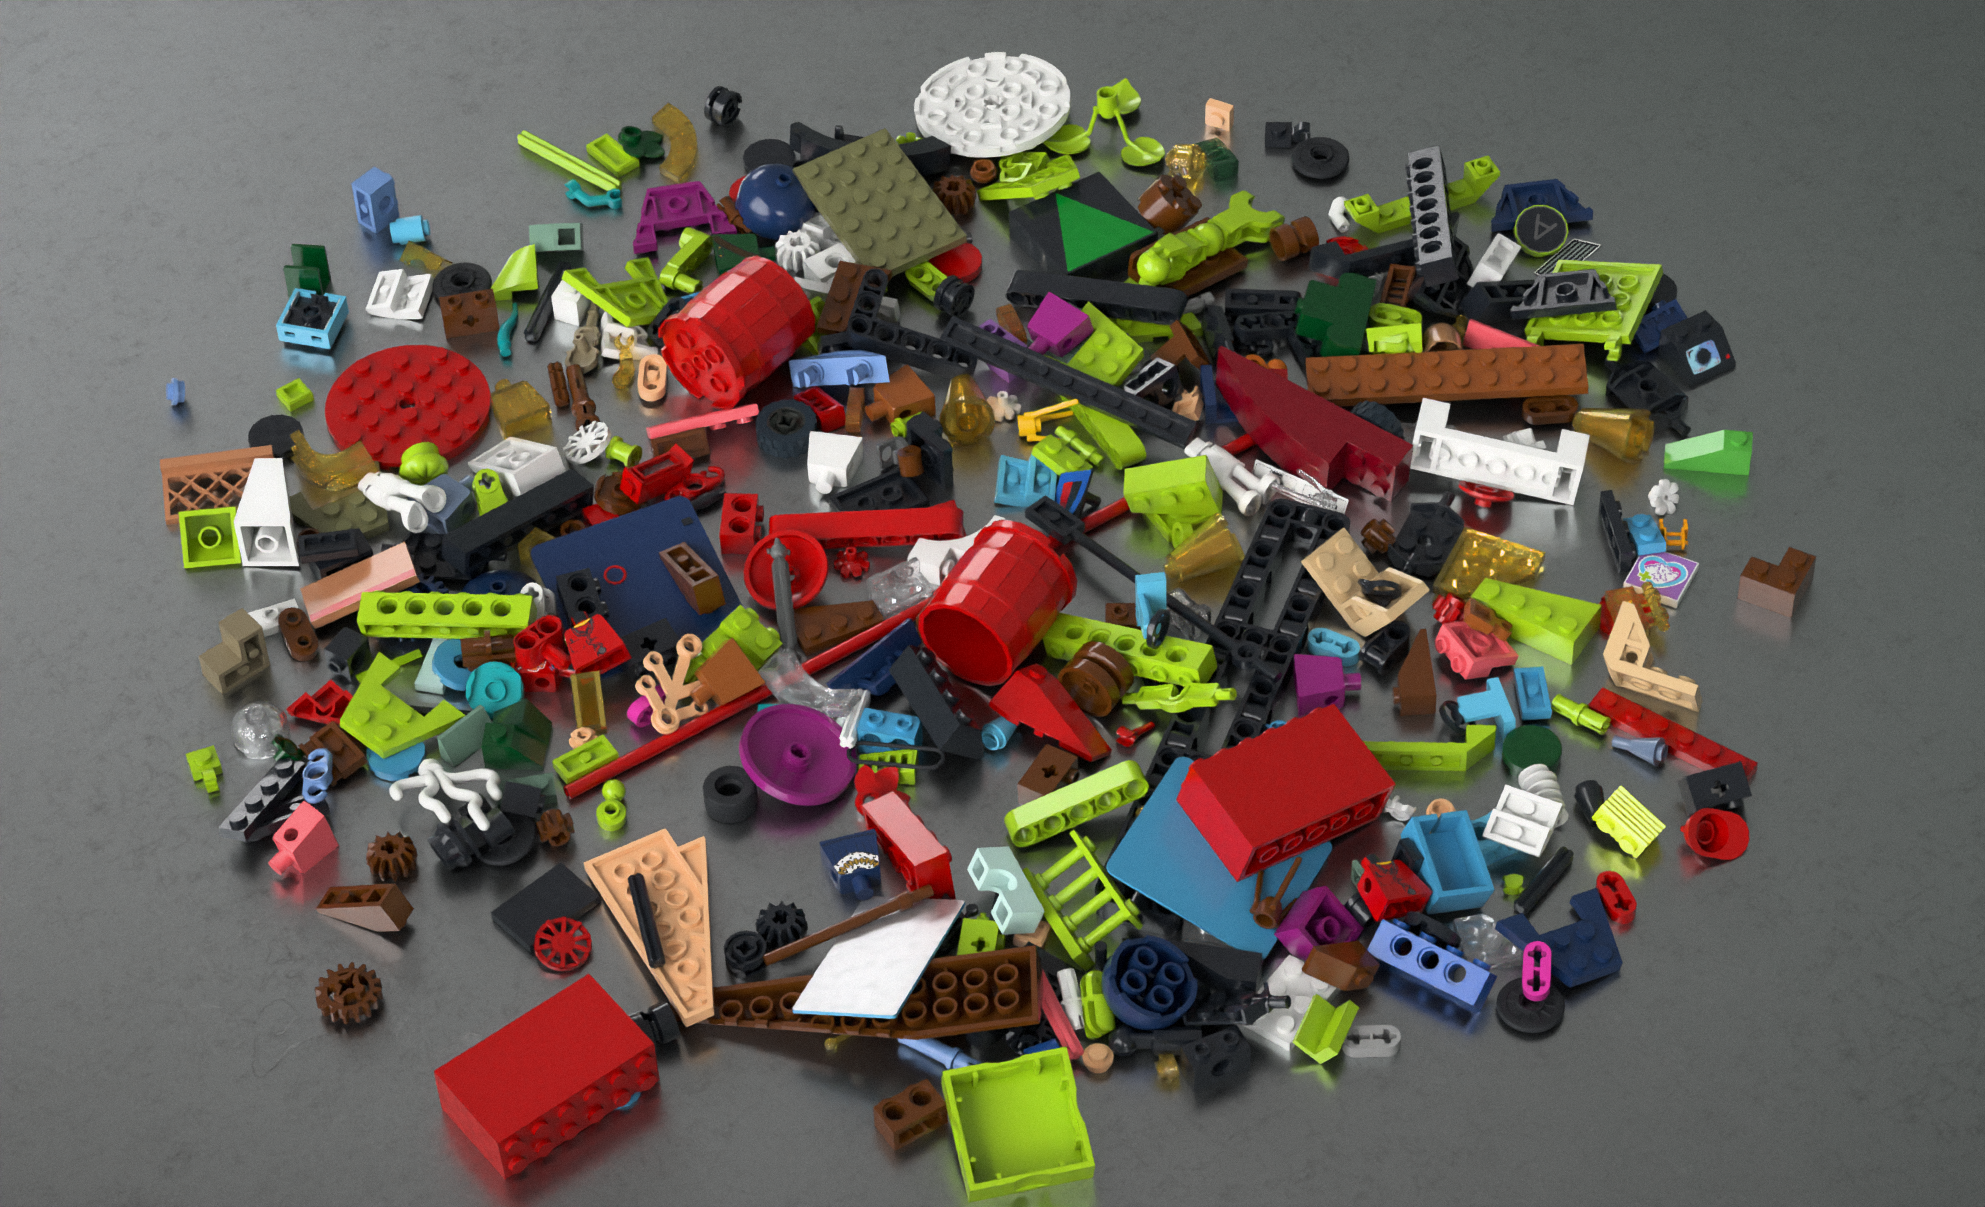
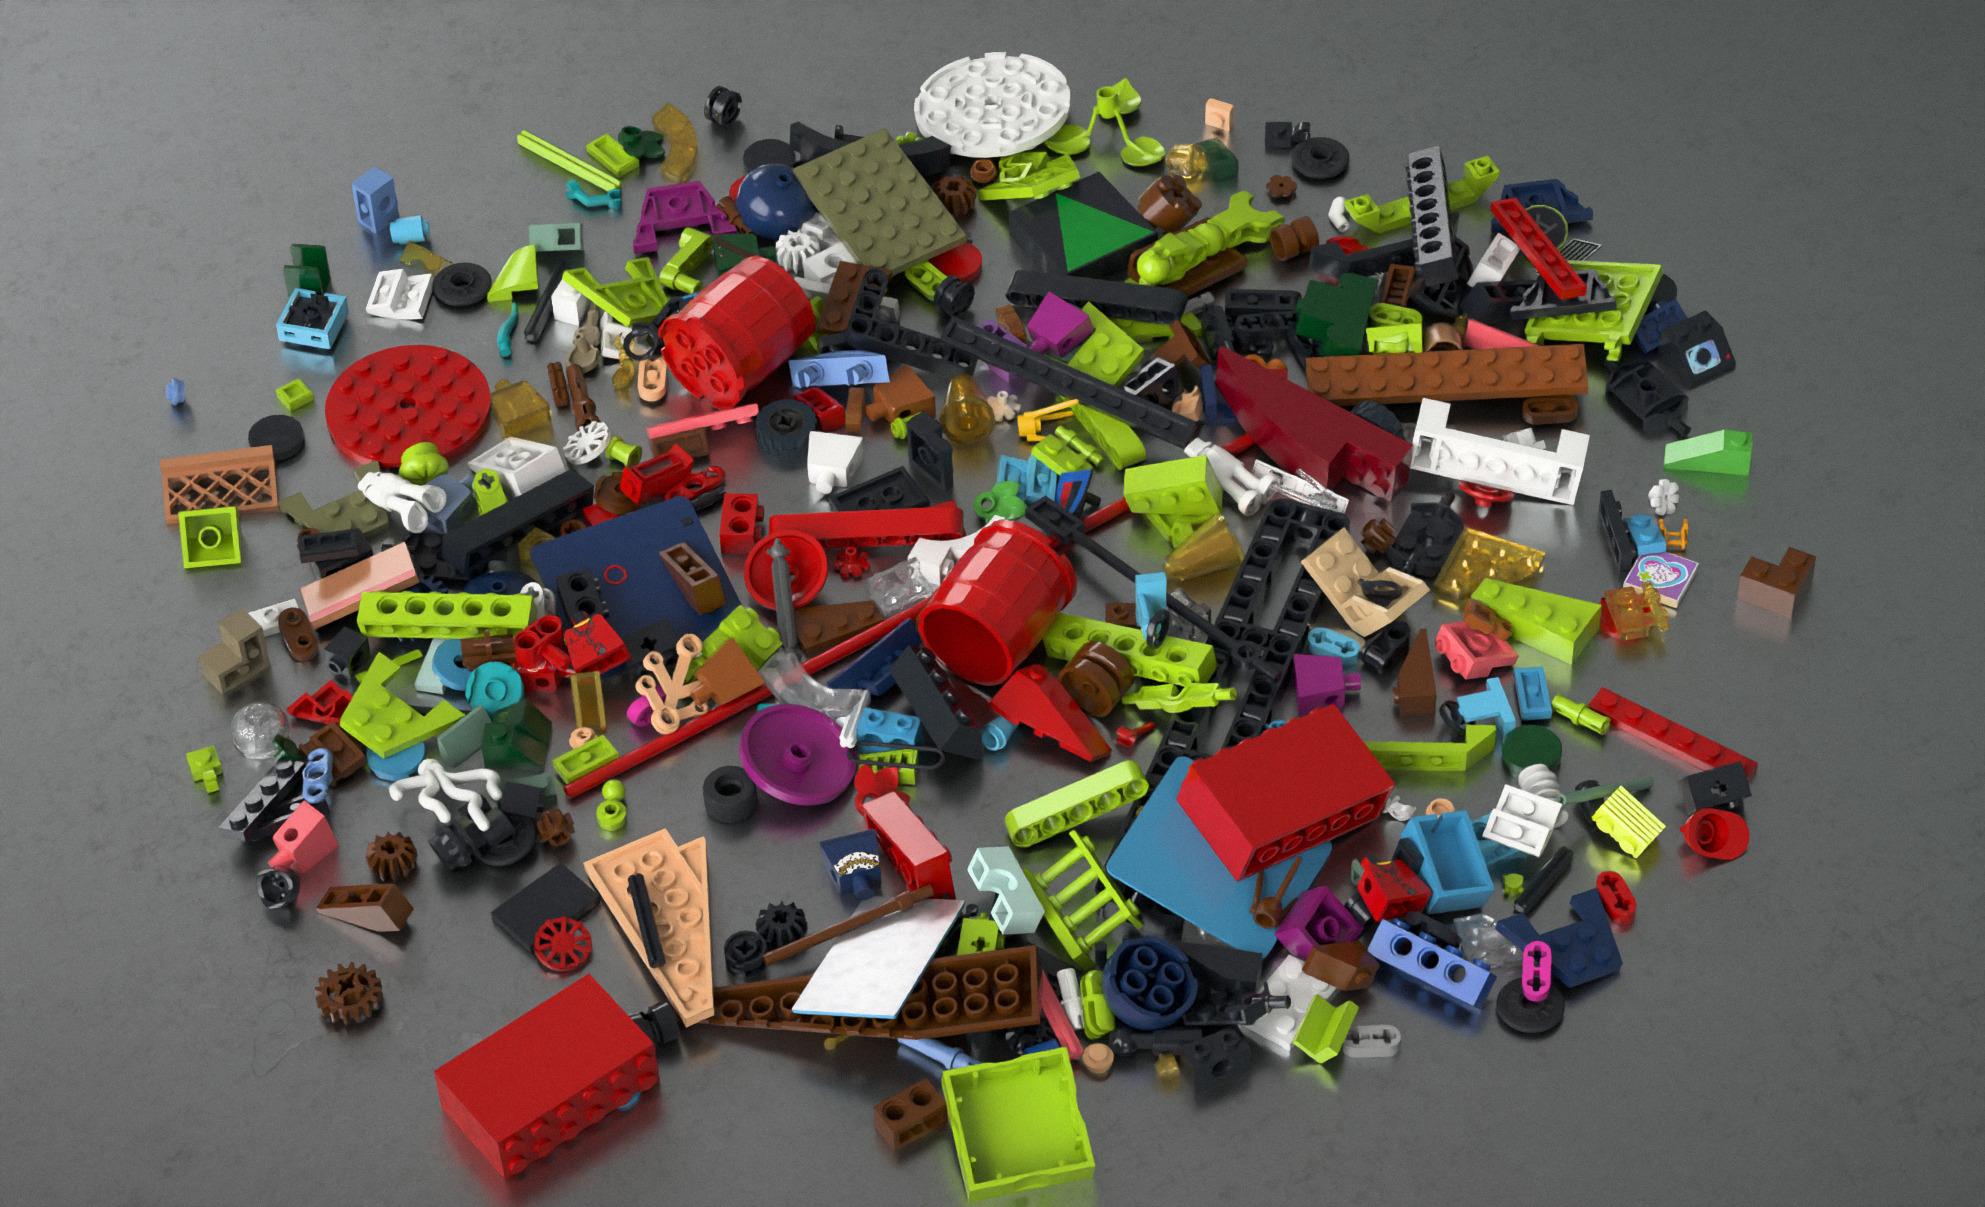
(265, 517): white slope -> none
(277, 886): none -> black piece
(331, 471): clear yellow arch -> none
(469, 313): reddish brown brick -> none
(642, 329): none -> black piece
(907, 457): leg -> none
(1003, 501): none -> bright green plate
(1038, 938): light nougat tile -> none
(1048, 773): reddish brown brick -> none
(1281, 186): none -> reddish brown plant
(1449, 608): red gear -> none
(1538, 248): none -> red plate
(1604, 790): none -> sand green piece
(1617, 430): clear yellow cone -> none
(1632, 663): tan bracket -> none
(1649, 749): sand blue cone -> none

